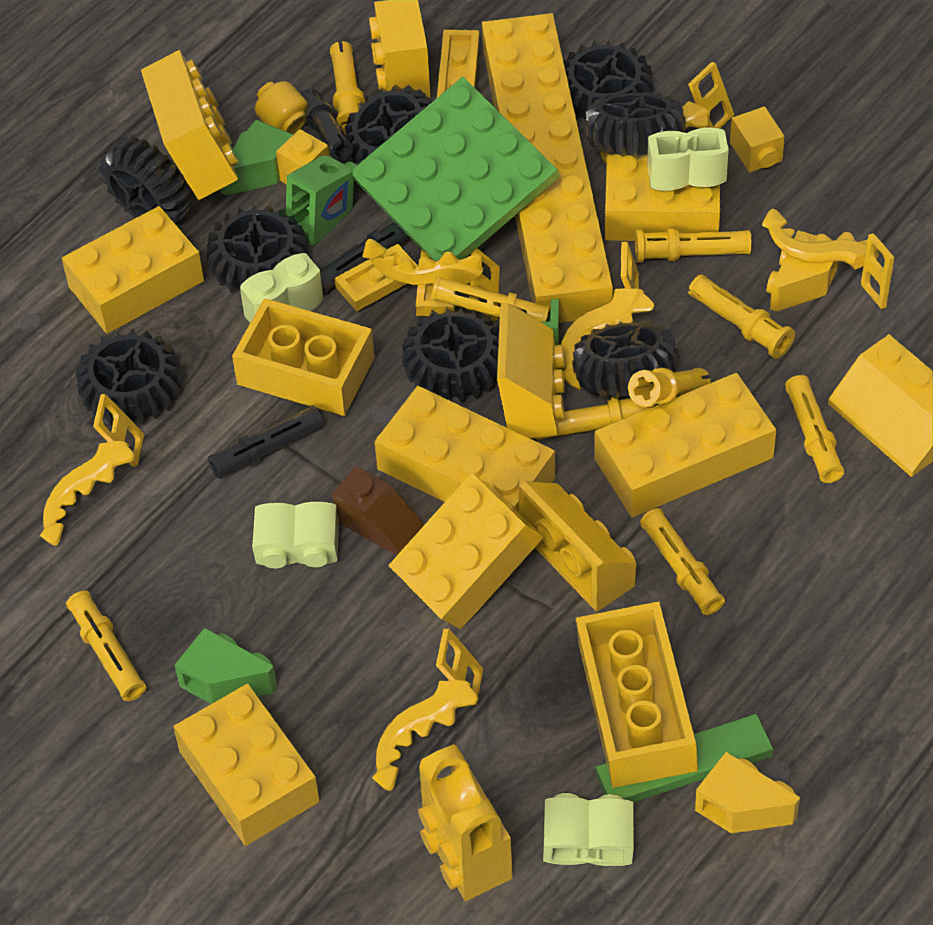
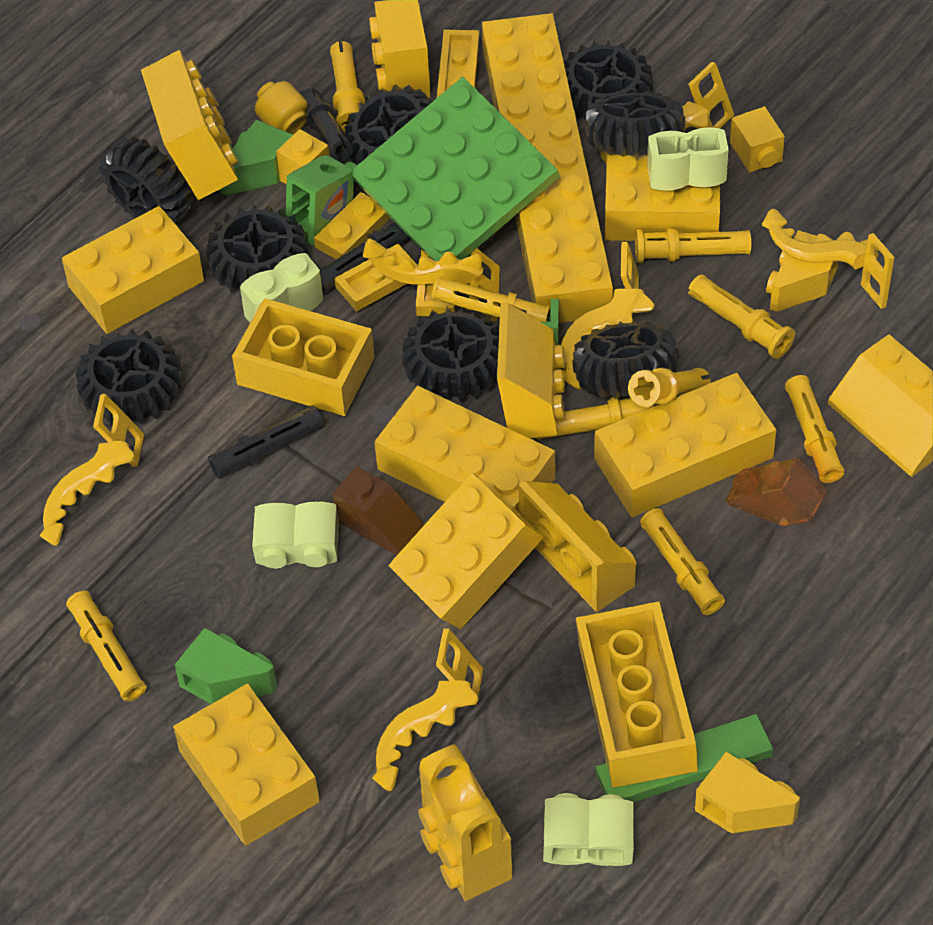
(351, 226): none -> yellow plate
(777, 492): none -> clear orange slope

